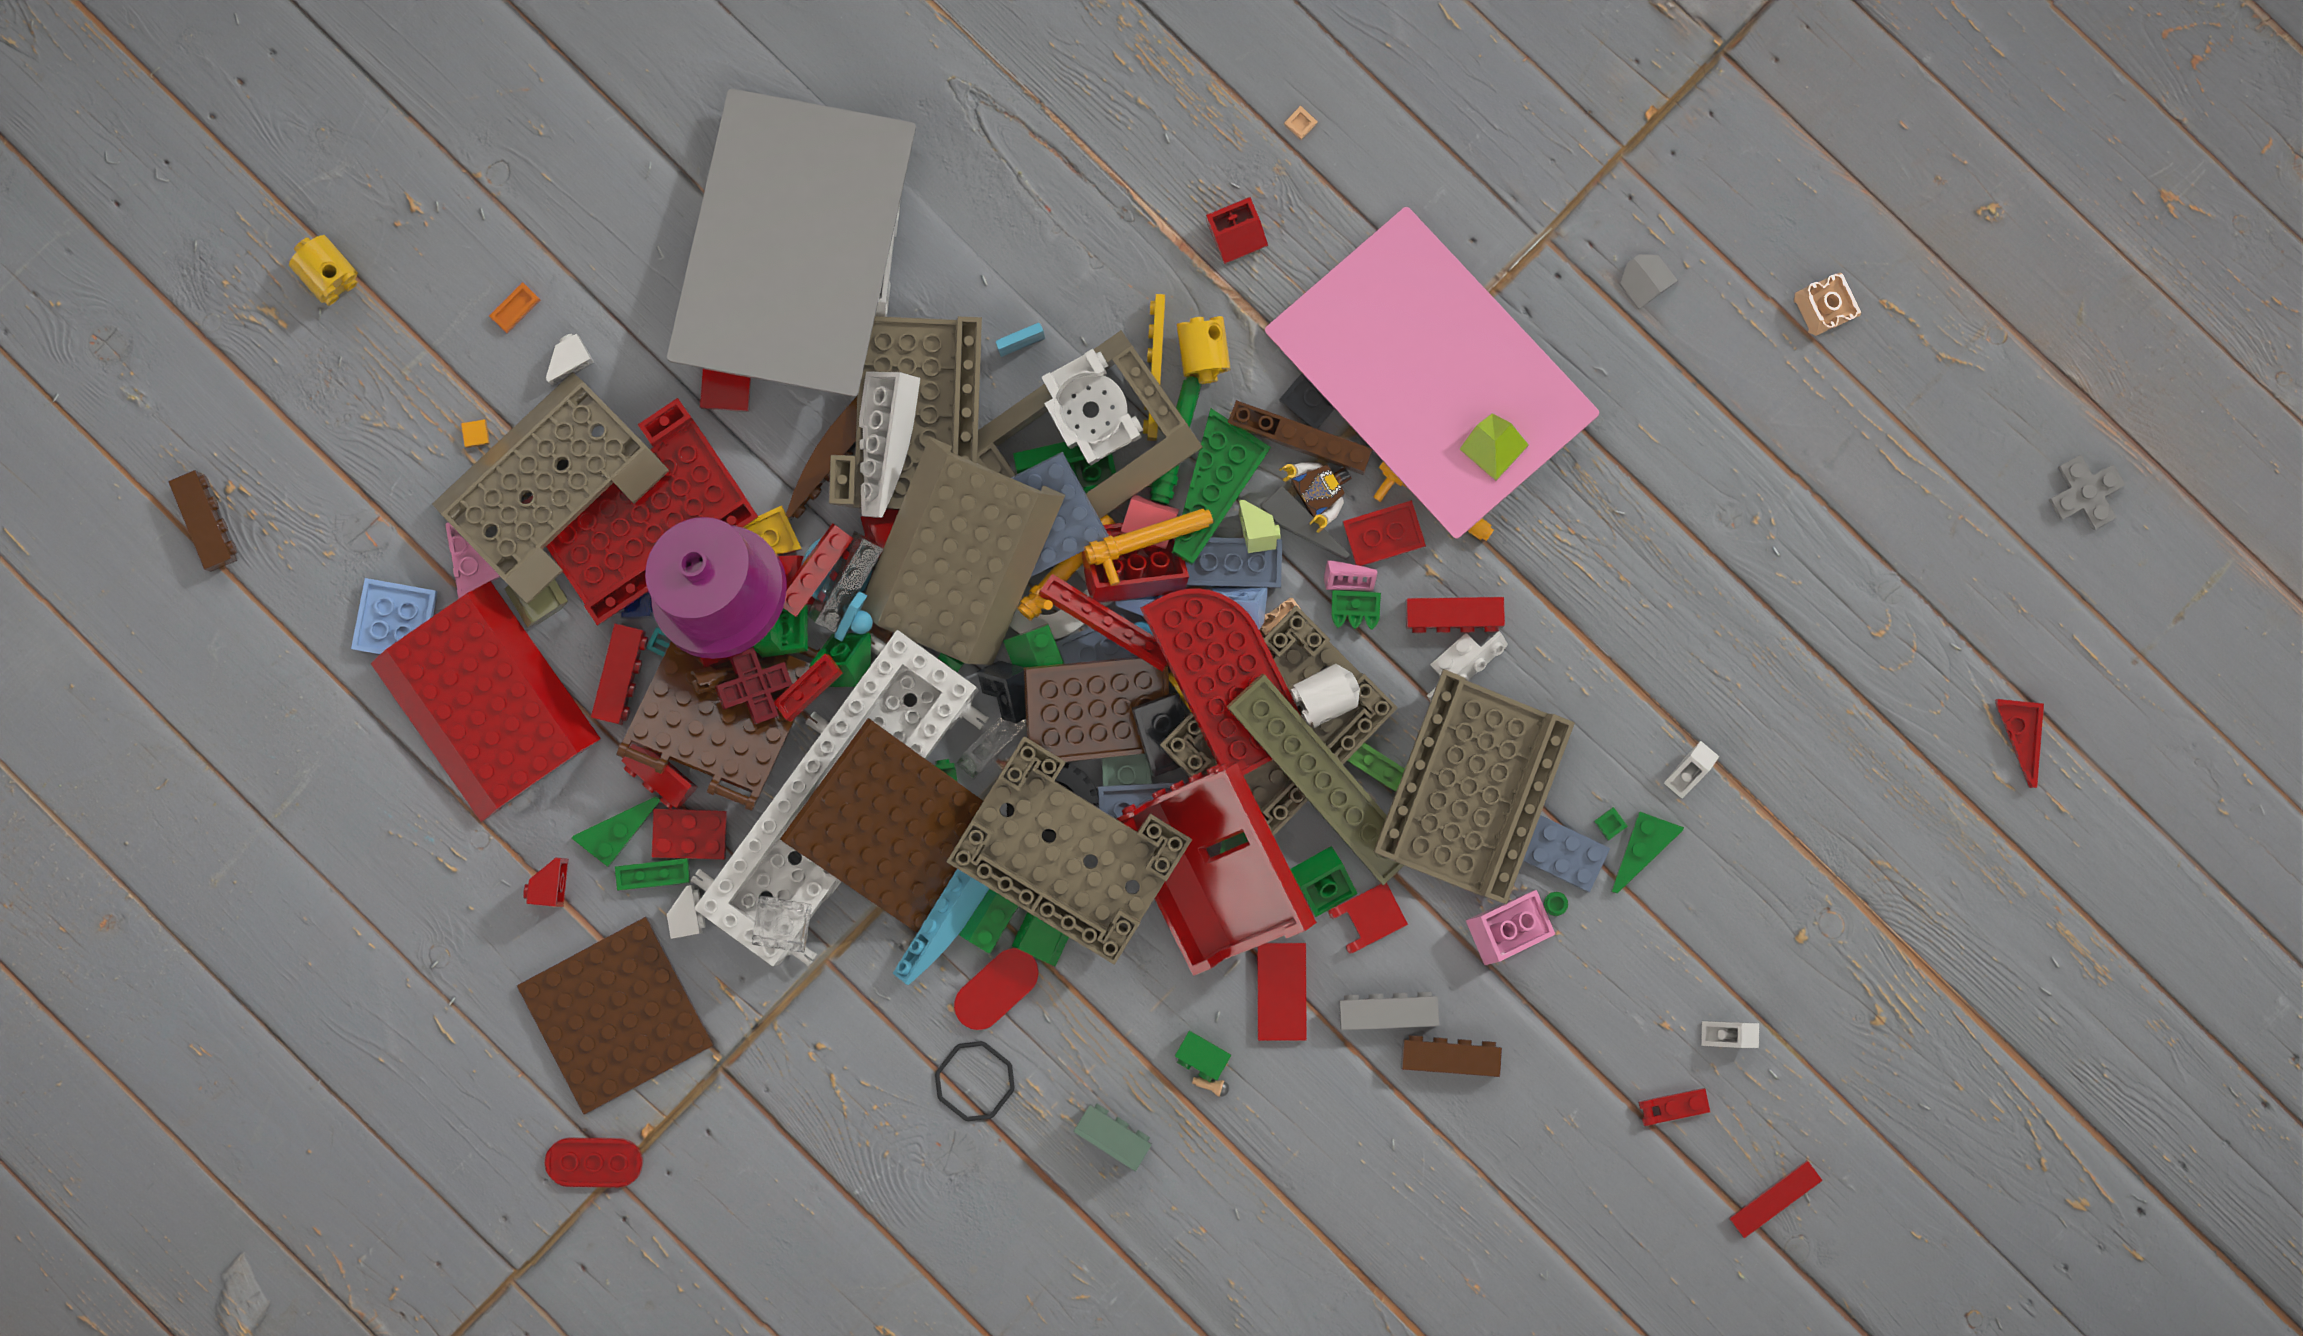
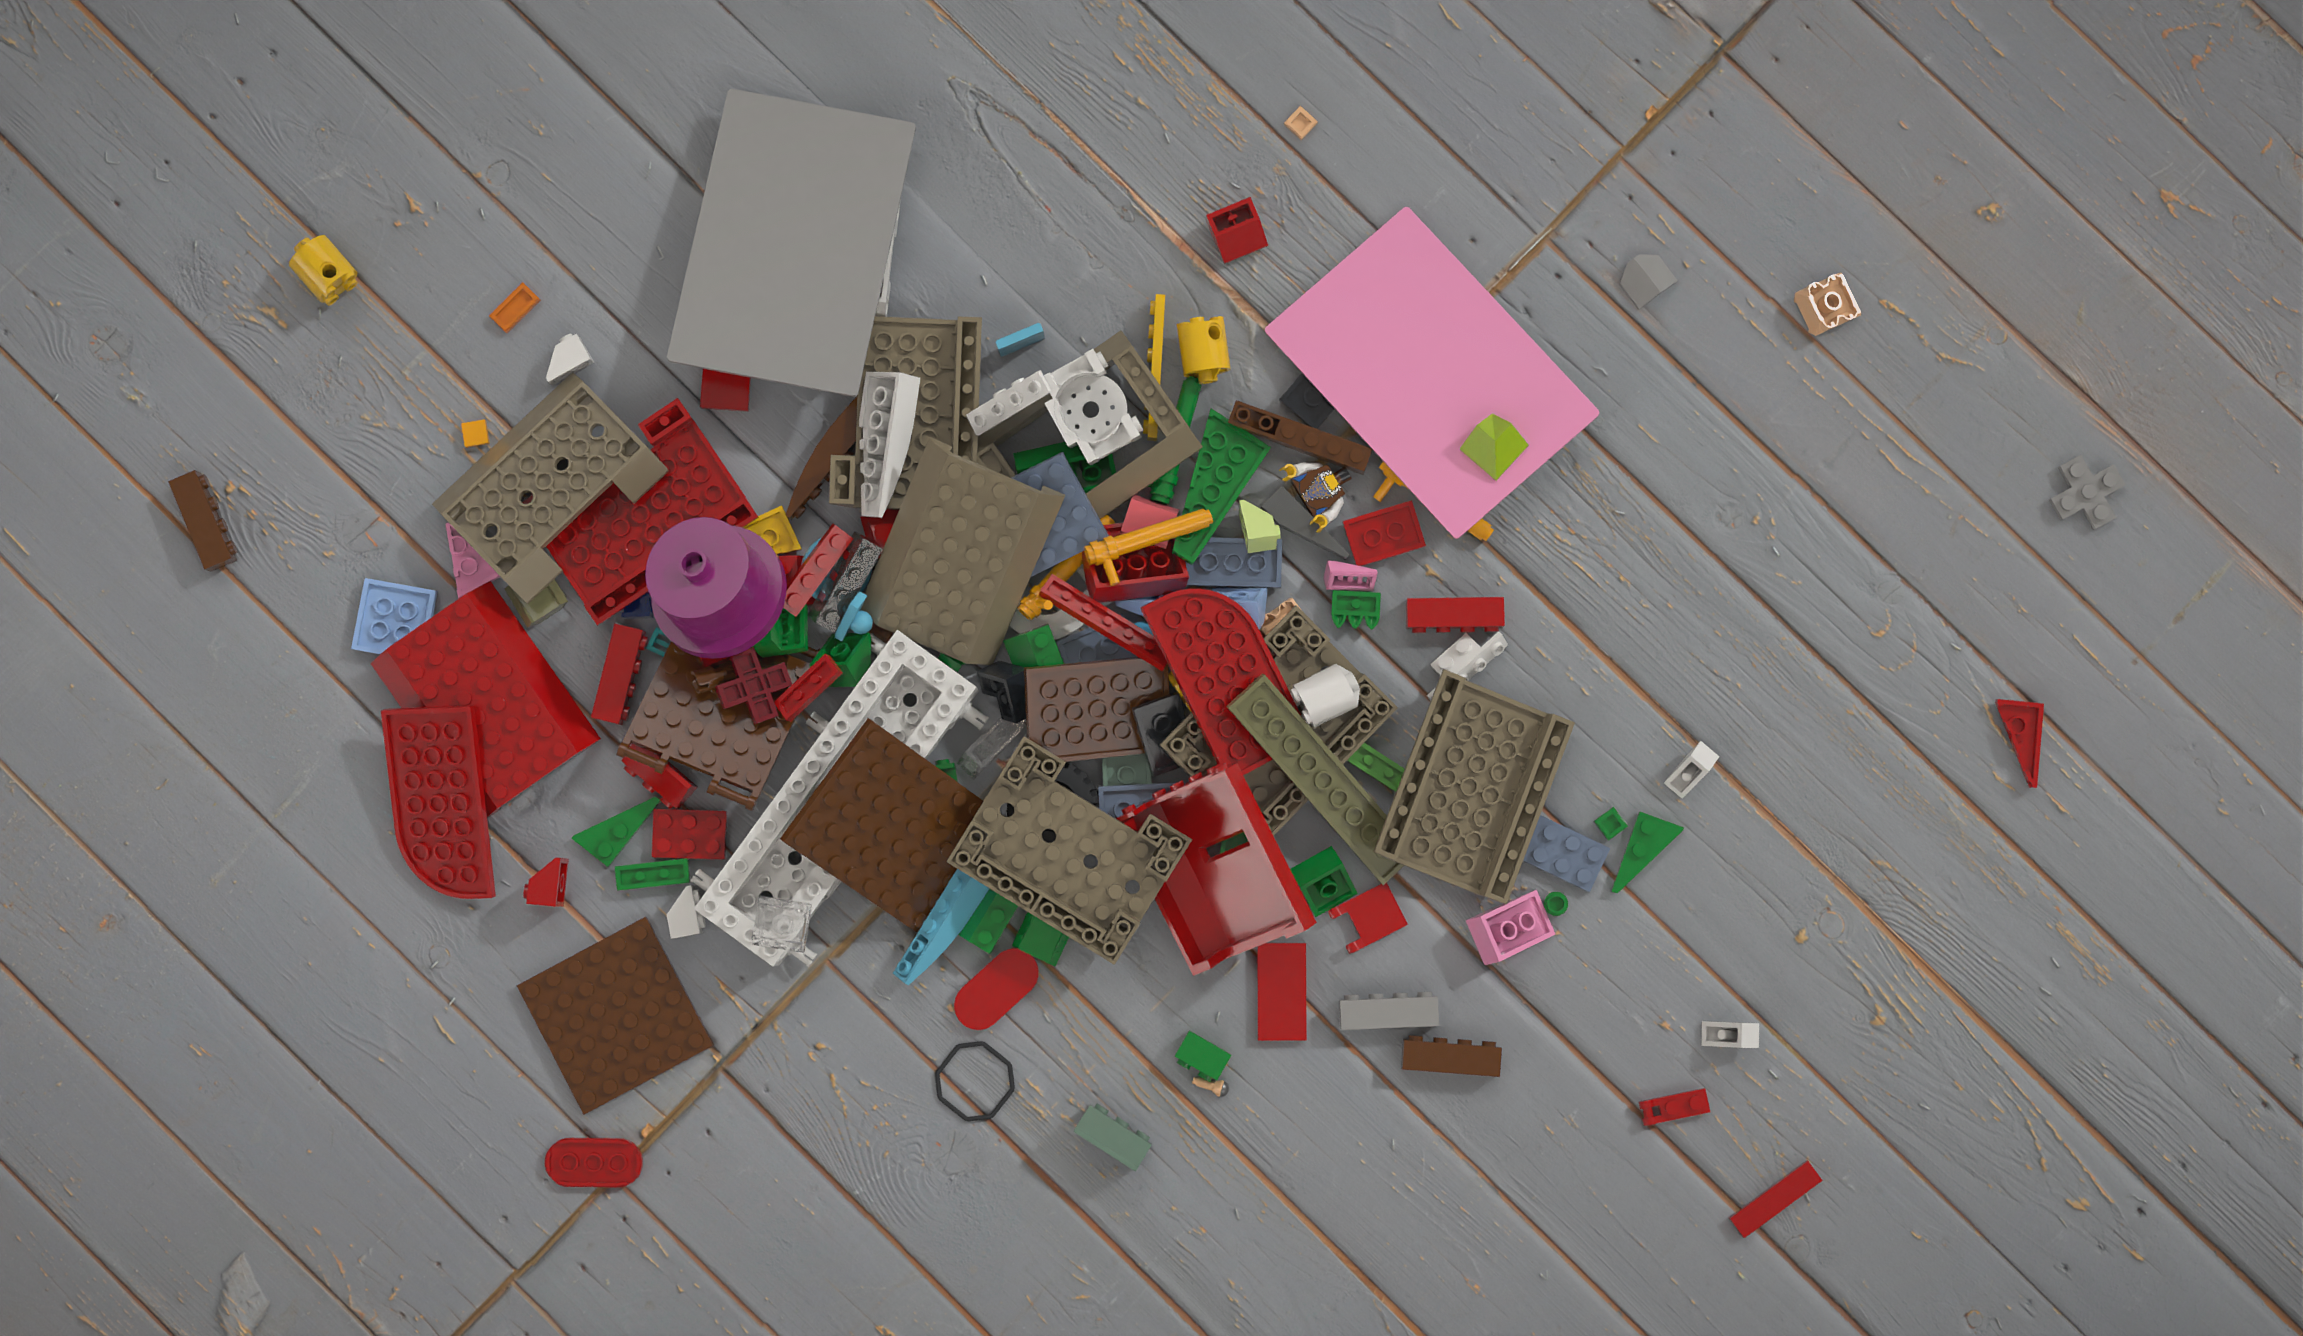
(439, 798): none -> red plate
(1008, 402): none -> white bracket

